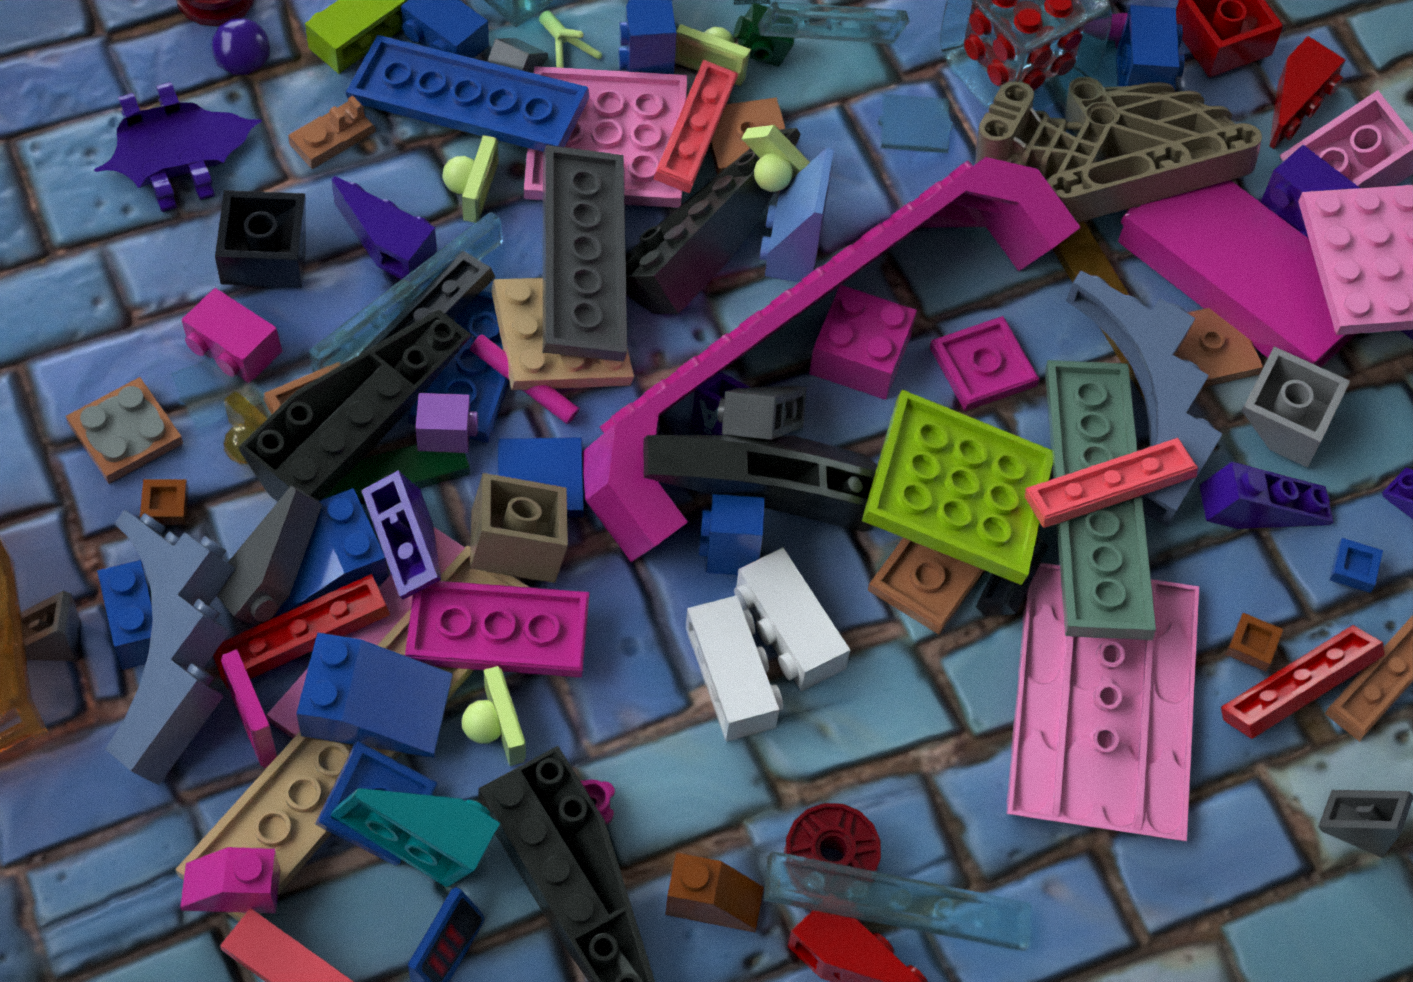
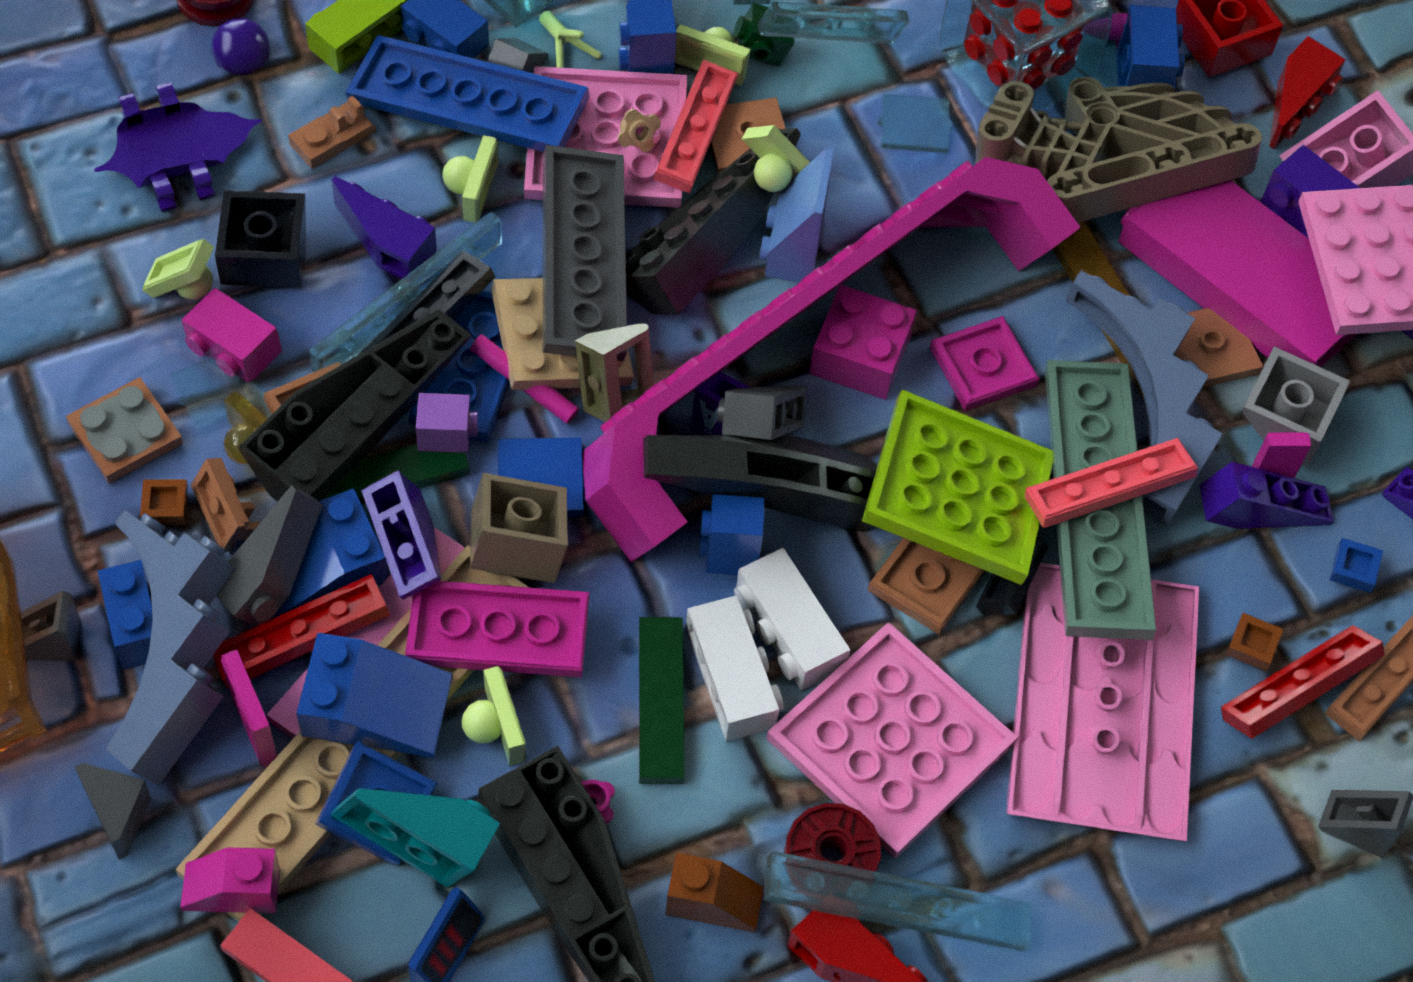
(118, 802): none -> dark grey slope
(182, 271): none -> yellowish green tile
(220, 504): none -> nougat plate
(599, 368): none -> olive tile
(629, 125): none -> tan plate
(661, 700): none -> dark green tile
(892, 738): none -> bright pink plate
(1283, 452): none -> dark pink tile

